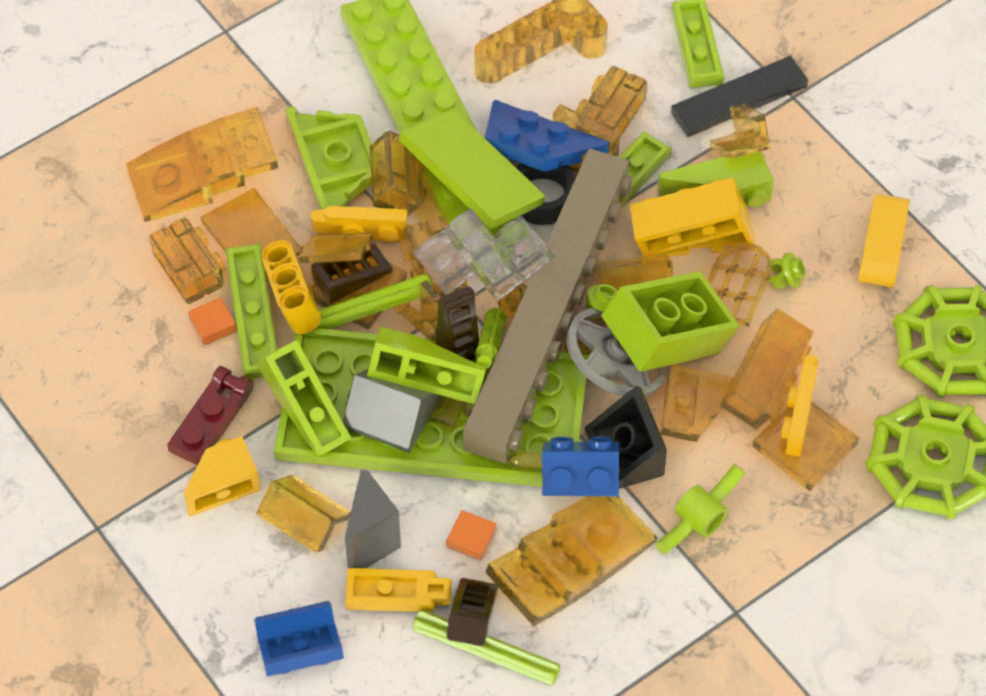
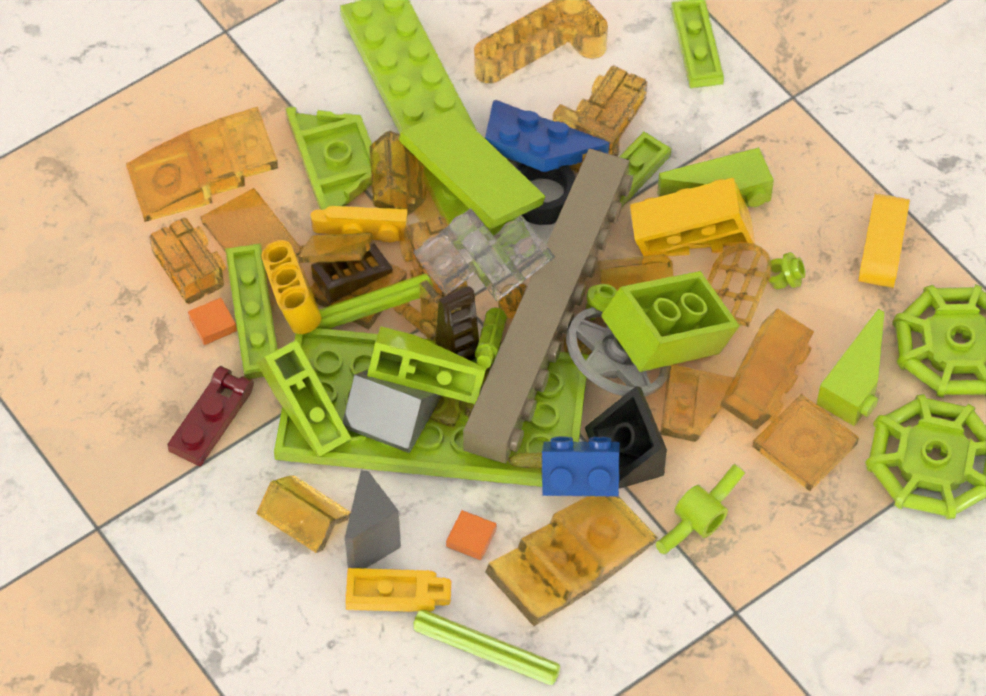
(221, 476): yellow slope -> none
(298, 638): blue bracket -> none
(471, 611): dark brown slope -> none
(749, 136): clear yellow panel -> none
(751, 89): black tile -> none
(800, 400): yellow hinge -> none
(853, 381): none -> lime slope

